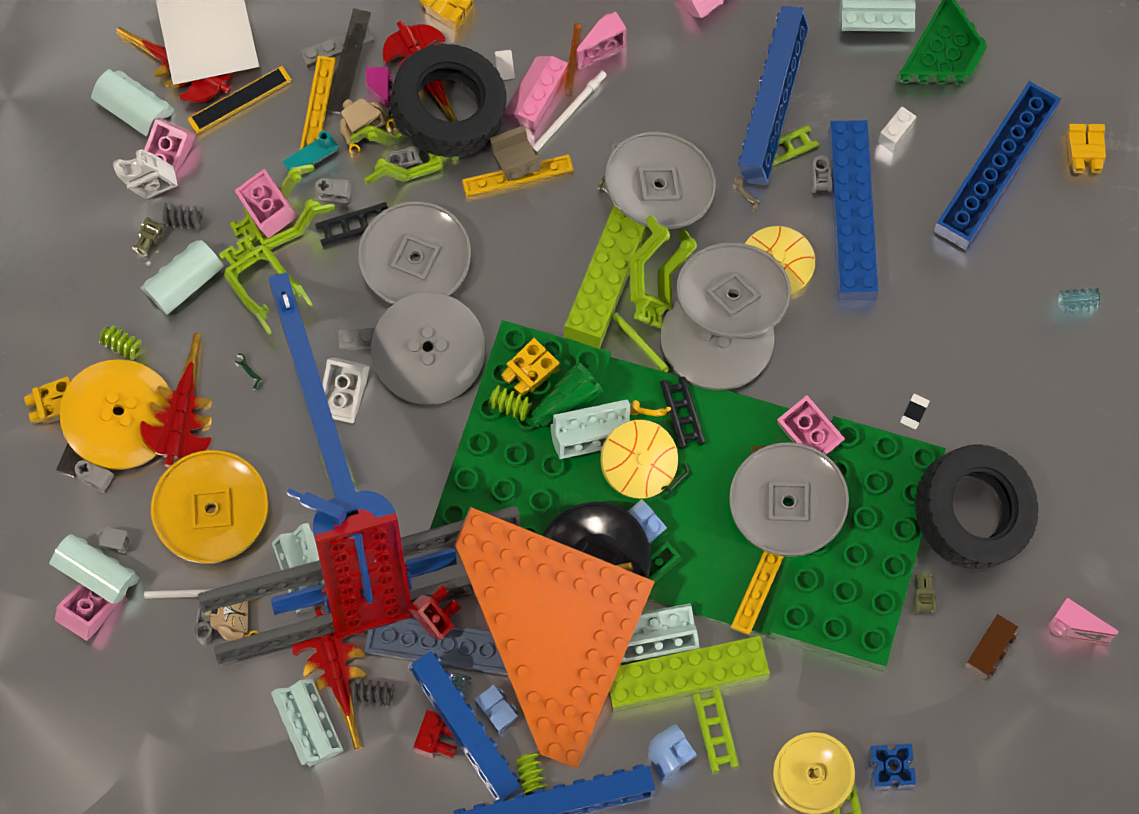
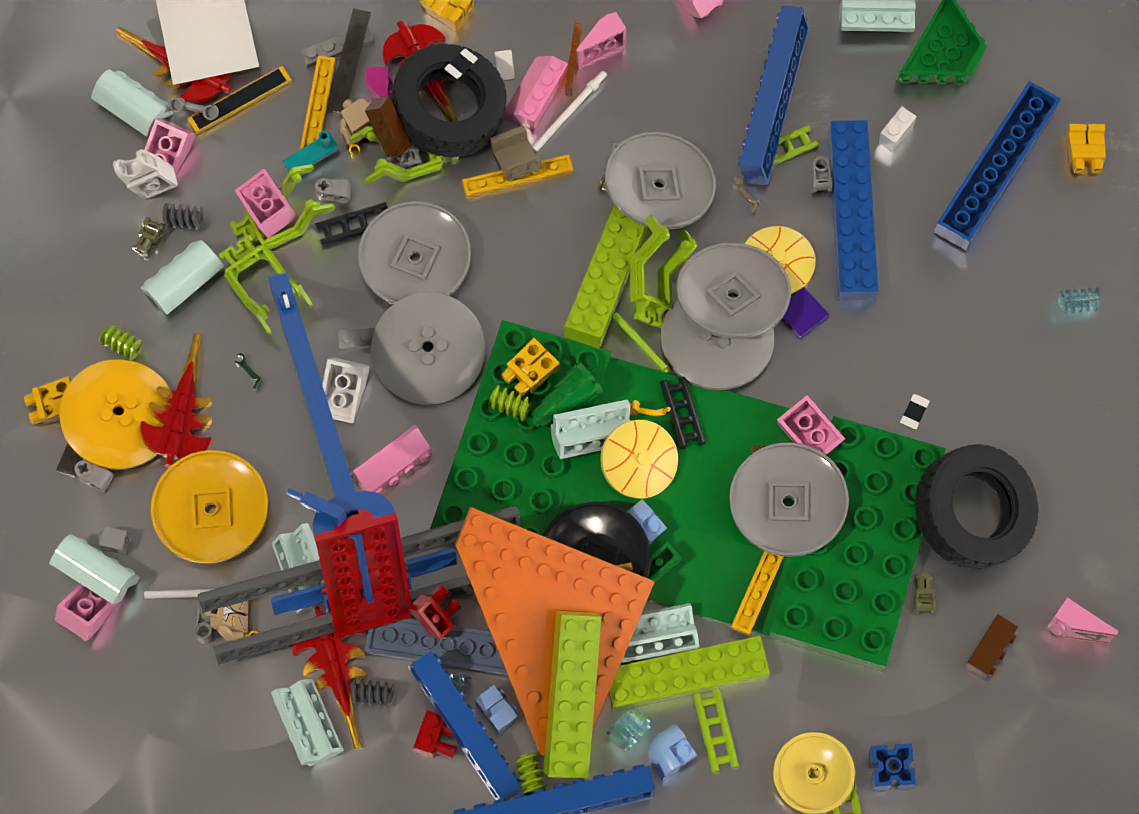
(178, 104): none -> light grey bar
(387, 126): none -> reddish brown brick
(393, 461): none -> bright pink slope
(461, 63): none -> sticker
(572, 694): none -> lime brick
(628, 728): none -> clear light blue brick
(672, 485): dark green piece -> none
(804, 313): none -> dark purple tile

